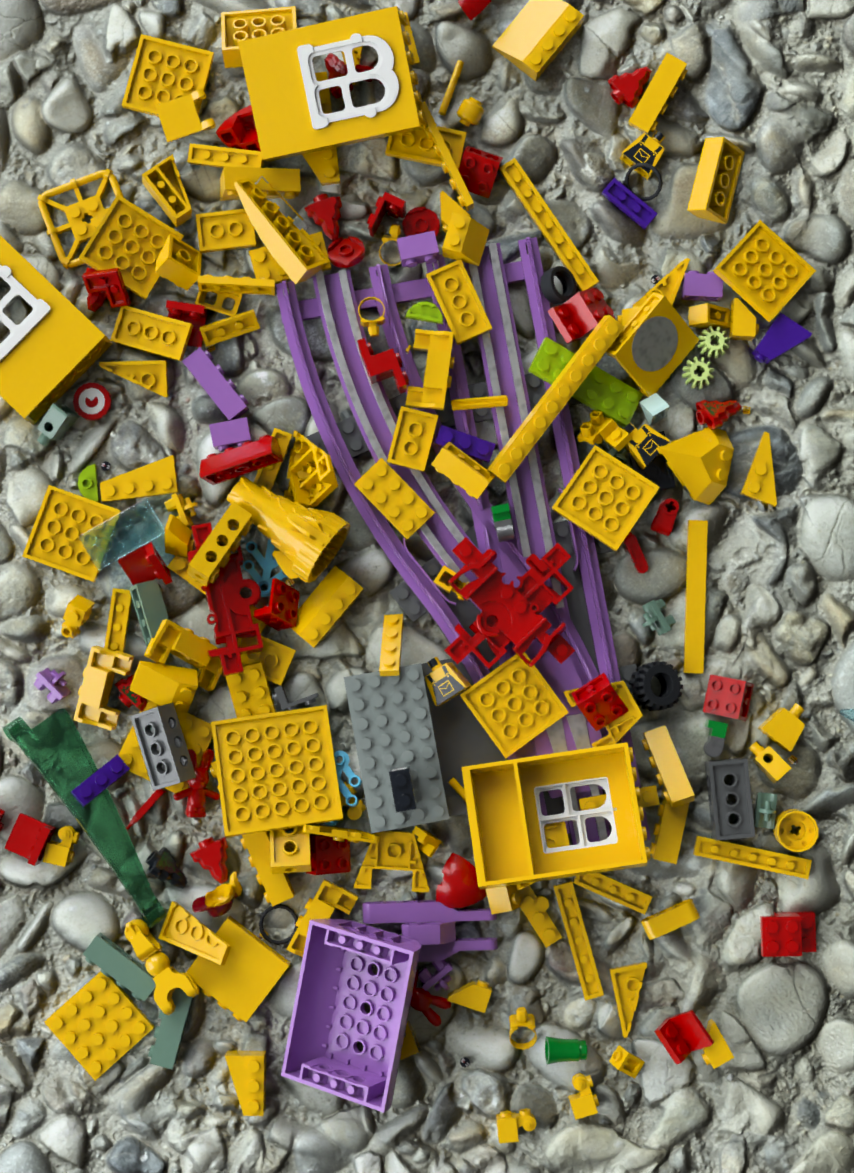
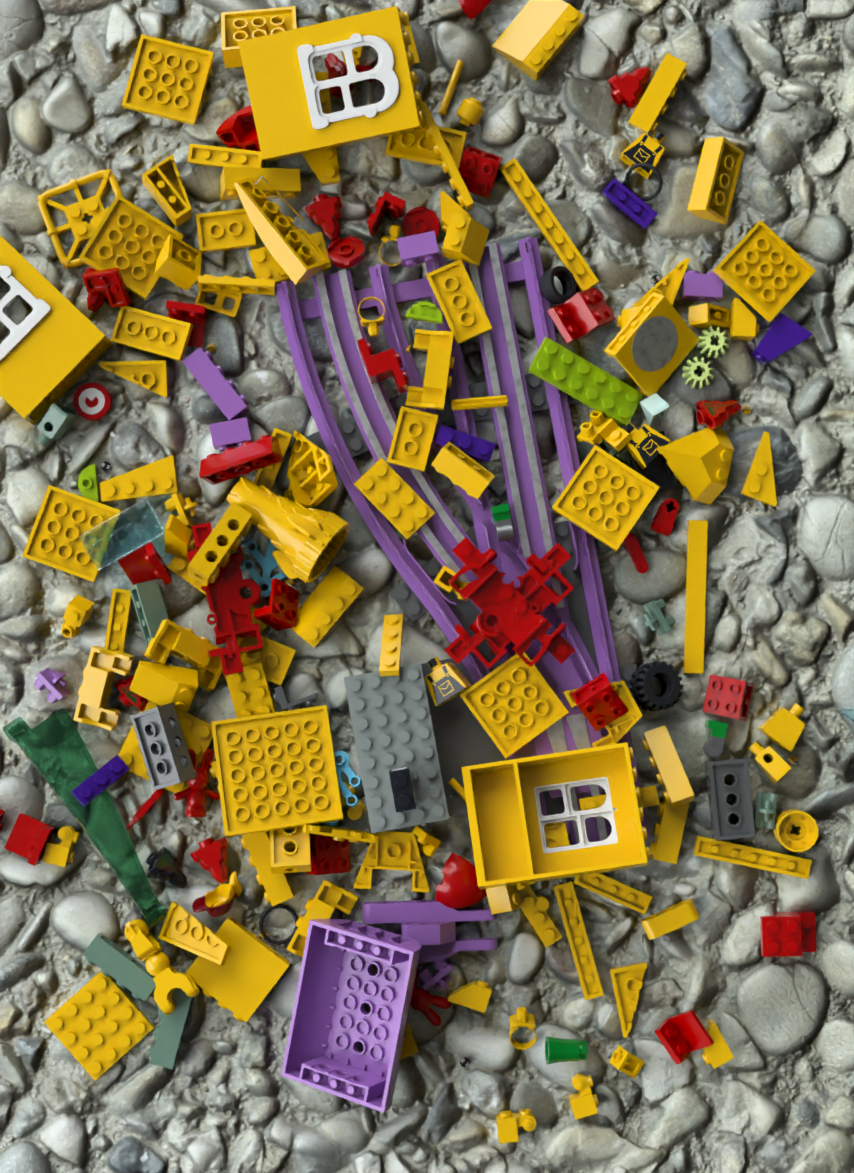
(181, 118): yellow flag -> none
(229, 327): yellow plate -> none
(249, 1079): yellow wedge -> none
(555, 398): yellow brick -> none

